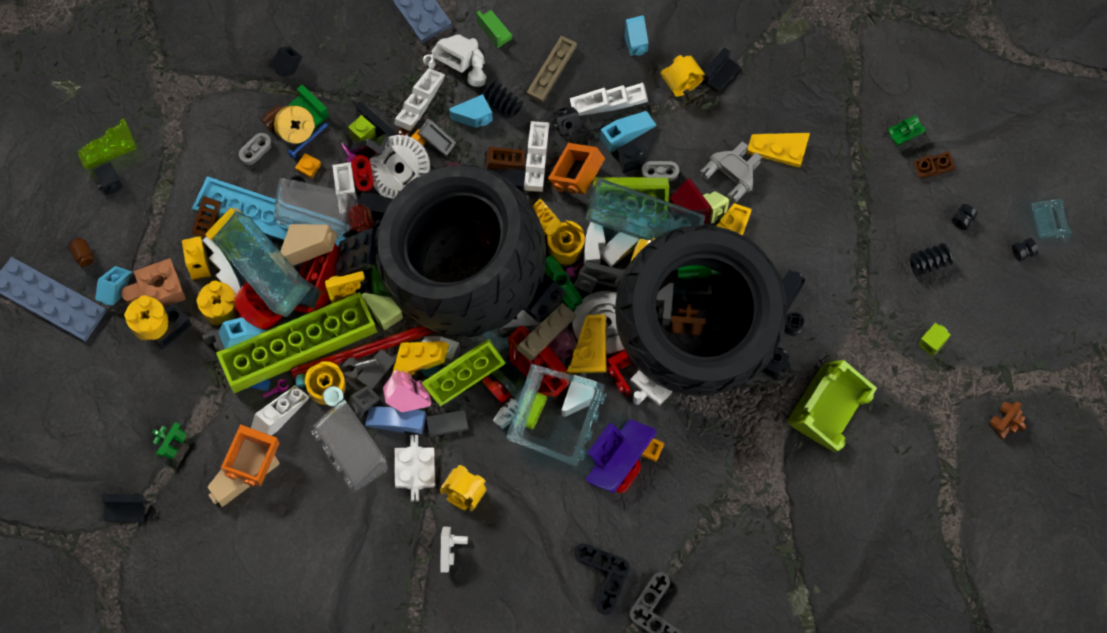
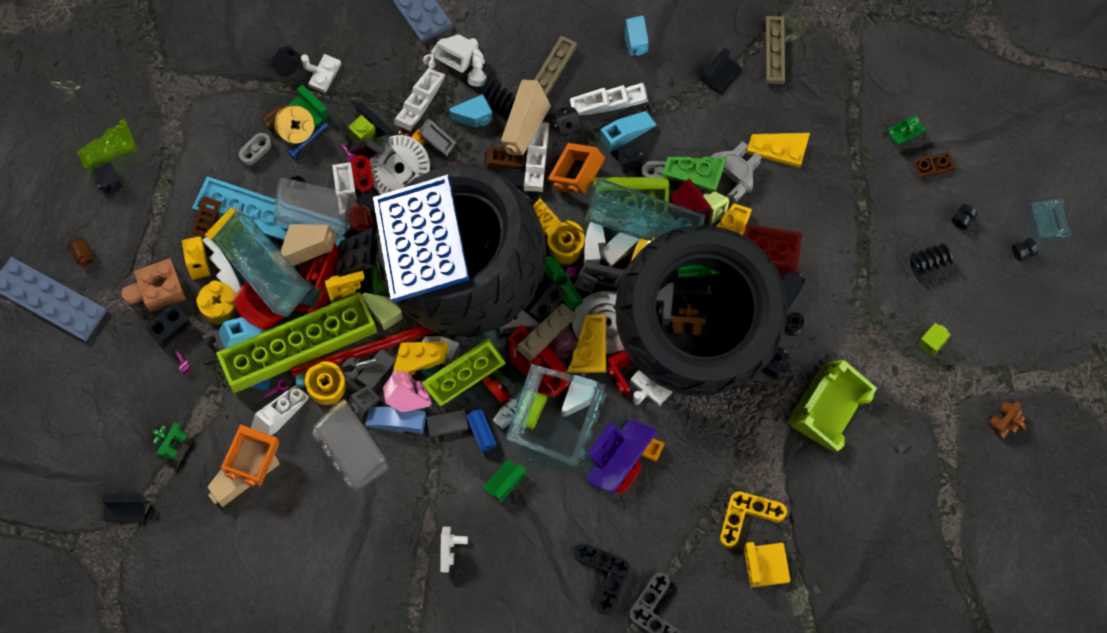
(111, 285): medium azure slope -> none
(137, 315): yellow brick -> none
(184, 367): none -> magenta hand
(308, 165): light orange plate -> none
(323, 72): none -> white plate
(332, 395): light aqua tile -> none
(414, 468): white plate -> none
(420, 238): none -> plate
(463, 488): yellow brick -> none
(481, 430): none -> blue axle
(493, 28): bright green panel -> none
(504, 480): none -> green panel
(525, 117): none -> tan slope
(682, 75): yellow brick -> none
(703, 171): none -> bright green wing
(741, 510): none -> yellow beam
(766, 564): none -> yellow bracket
(775, 50): none -> dark tan plate
(778, 244): none -> clear red brick

